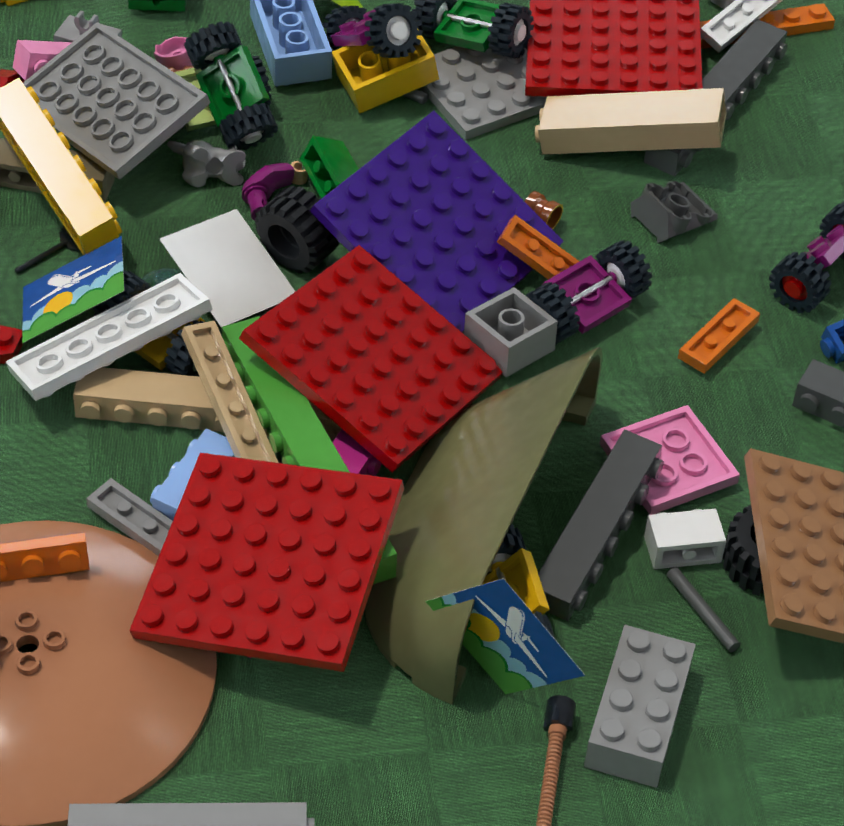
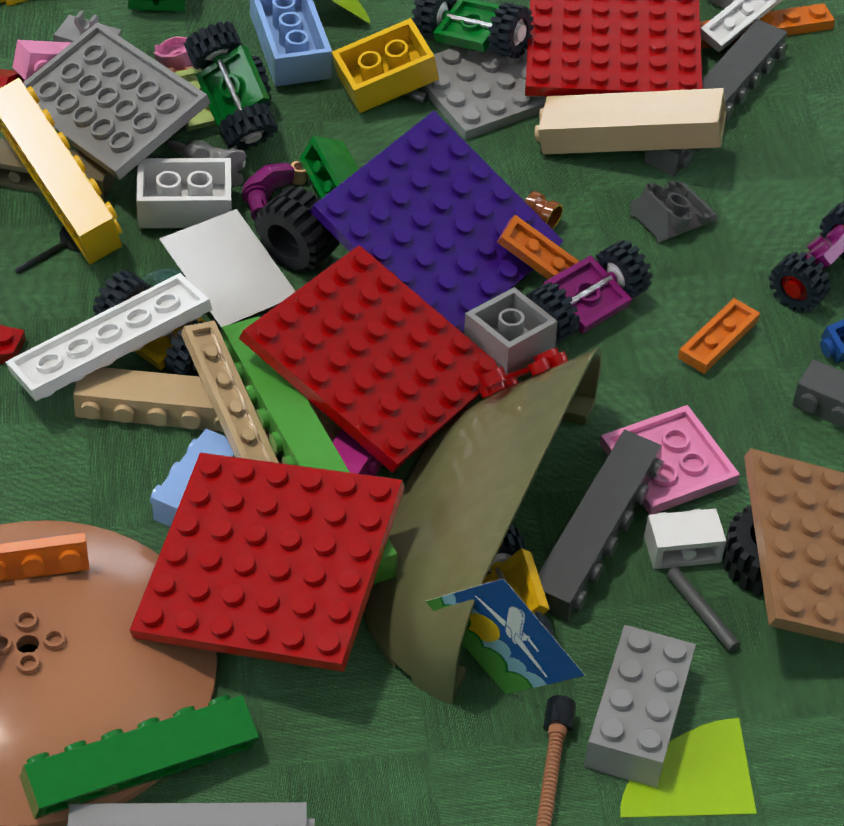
(72, 289): sticker -> none
(130, 515): light grey plate -> none
(137, 756): none -> green brick
(182, 191): none -> white brick
(386, 27): black plate -> none
(498, 380): none -> red plant
(700, 776): none -> lime sticker

